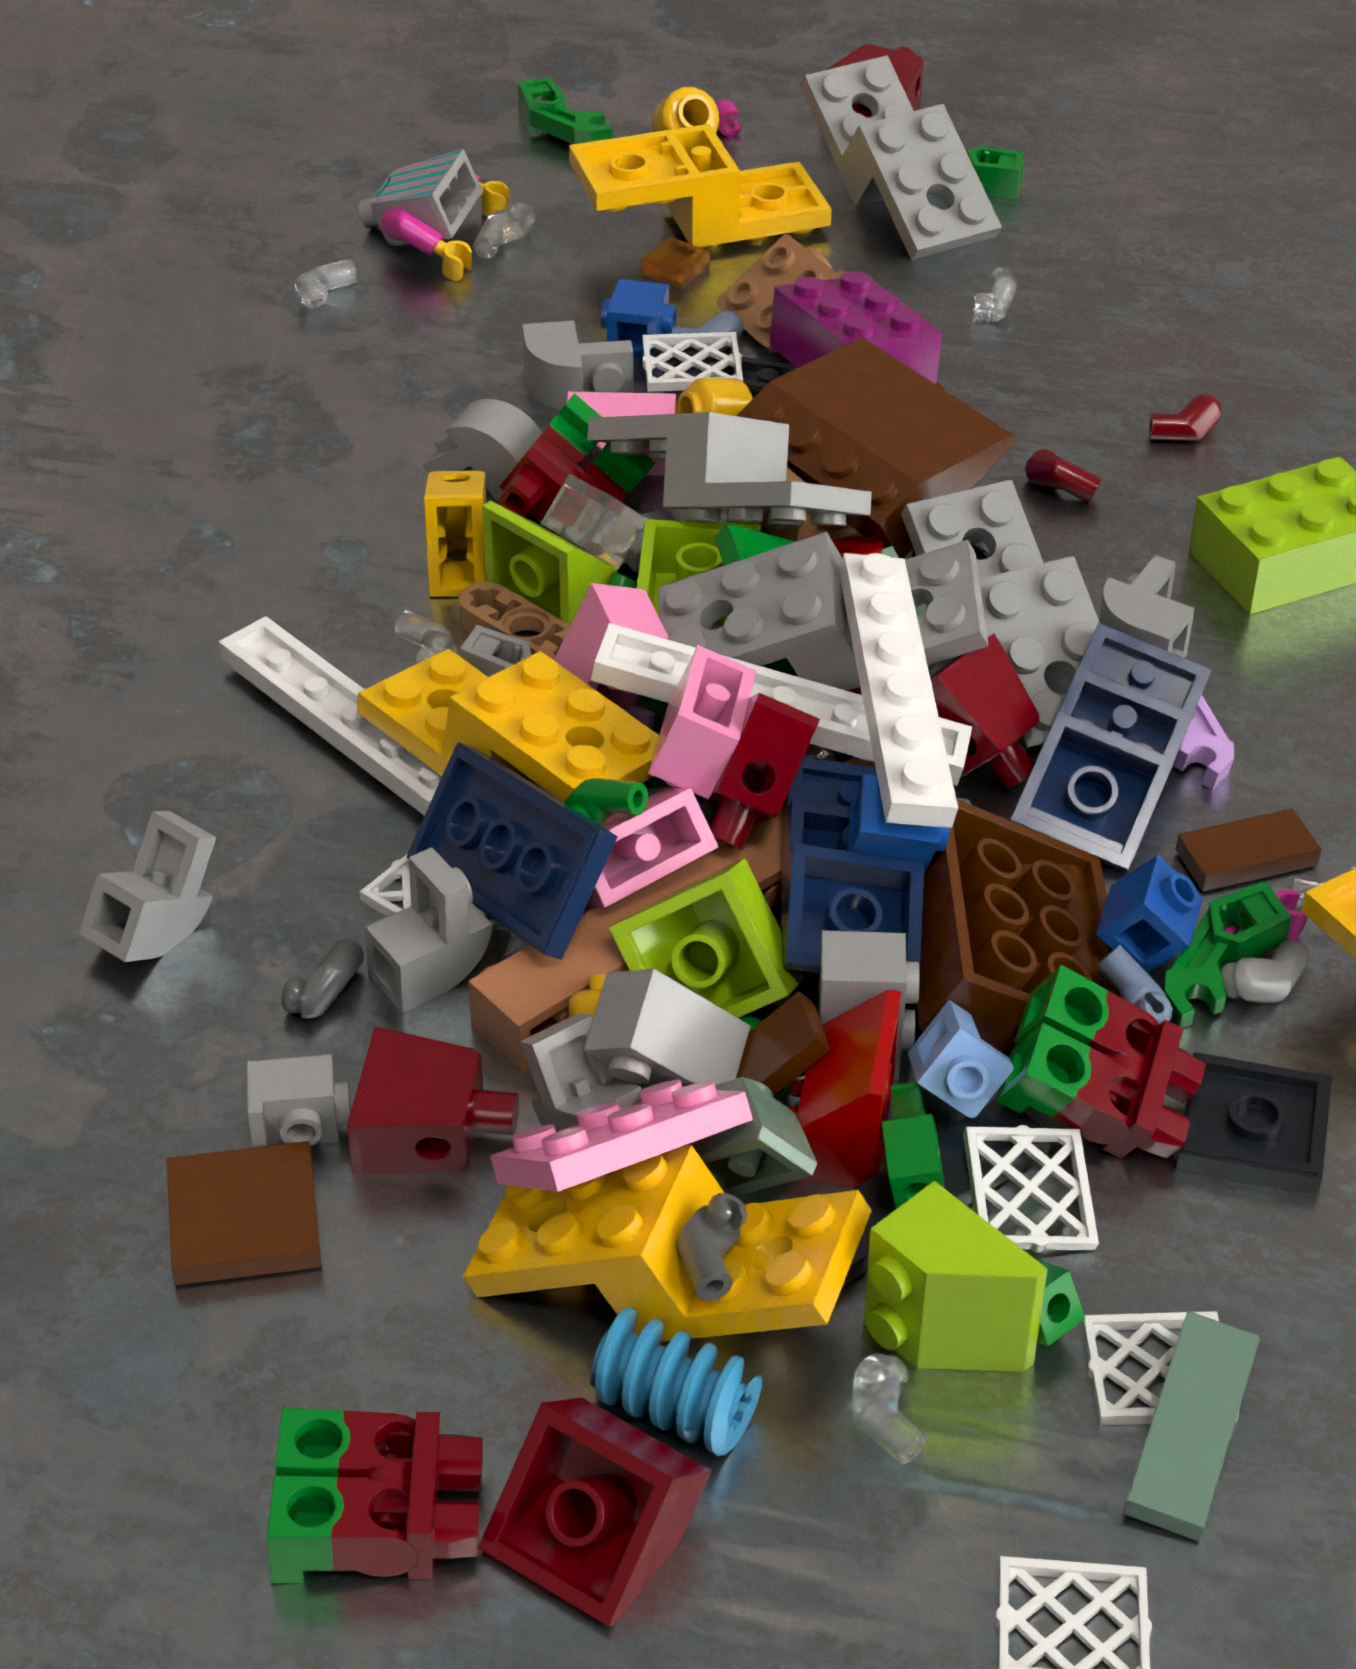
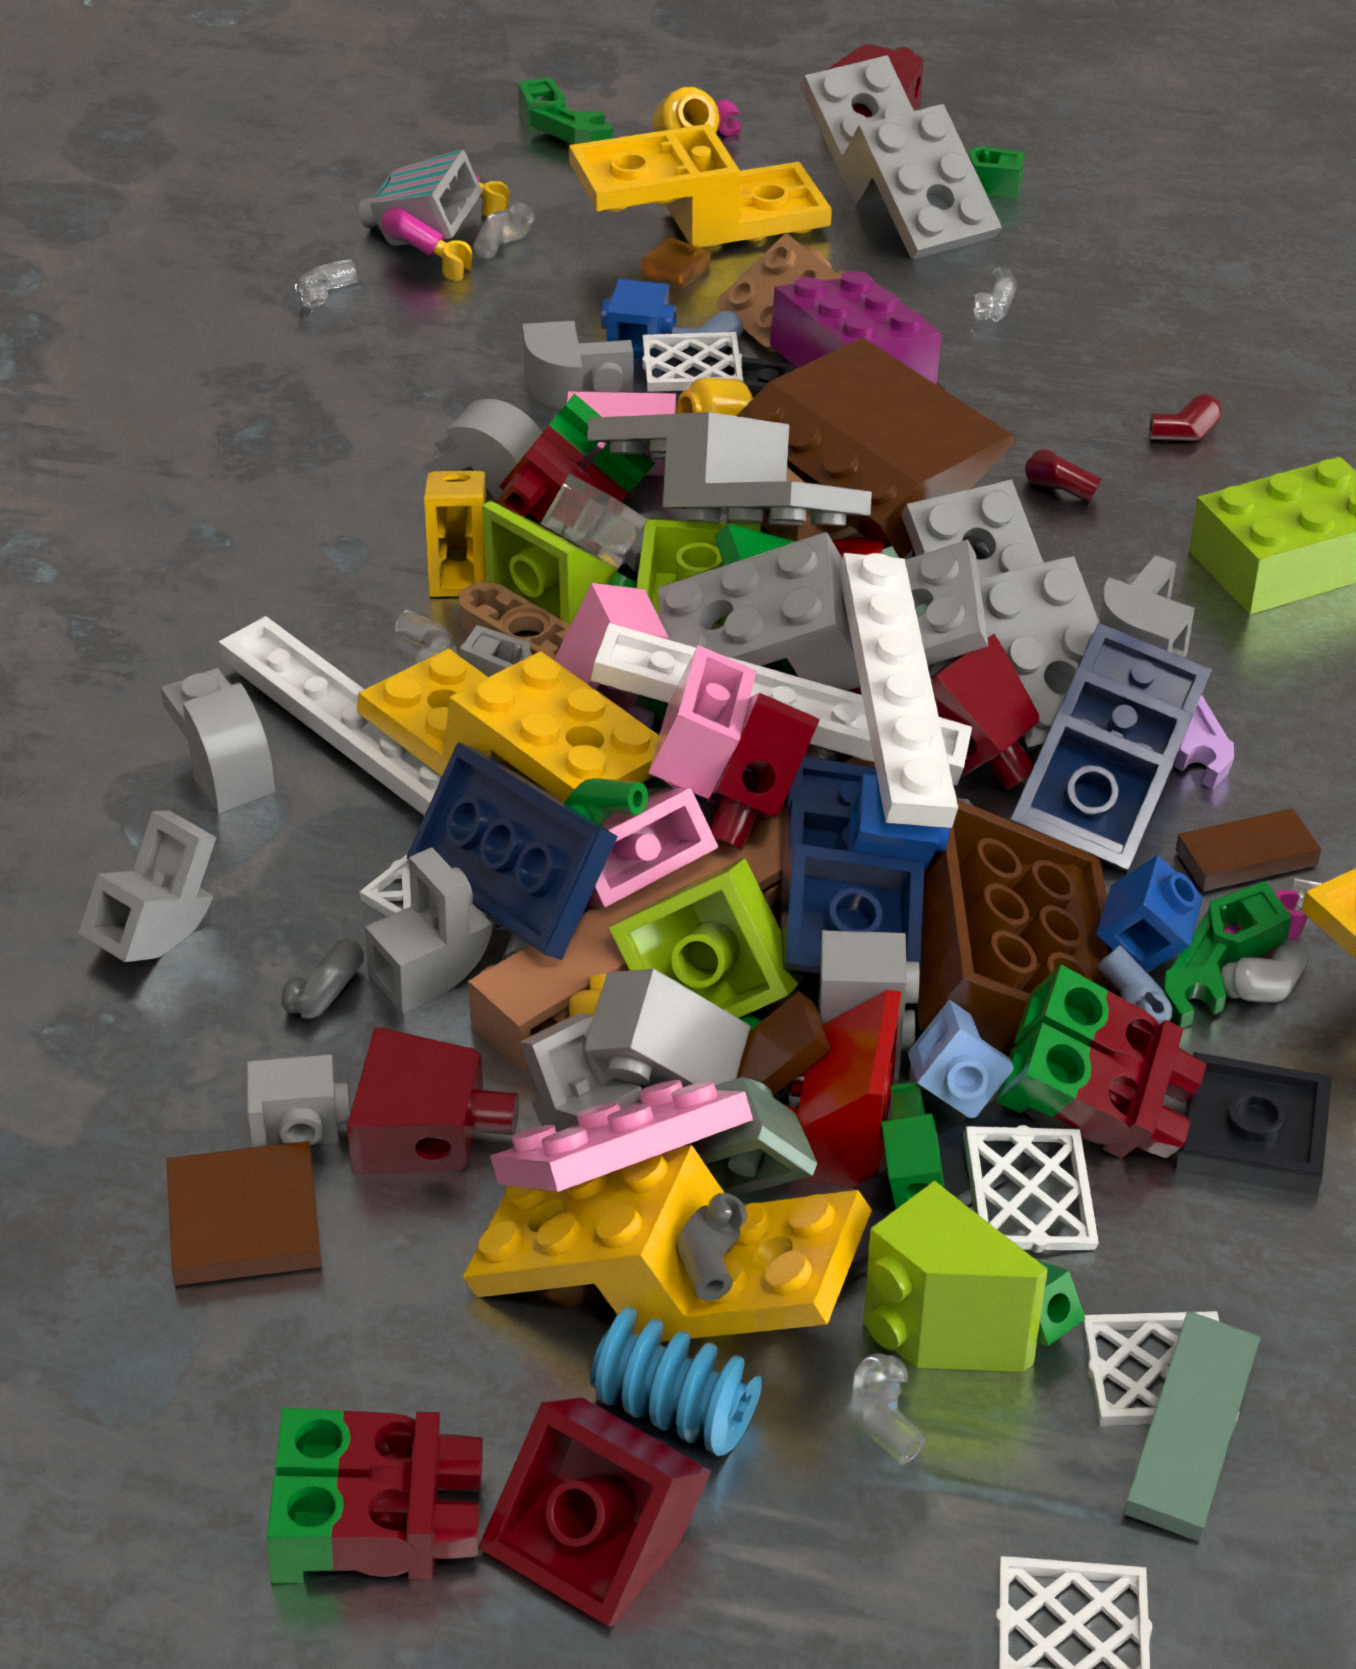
(223, 738): none -> light grey brick

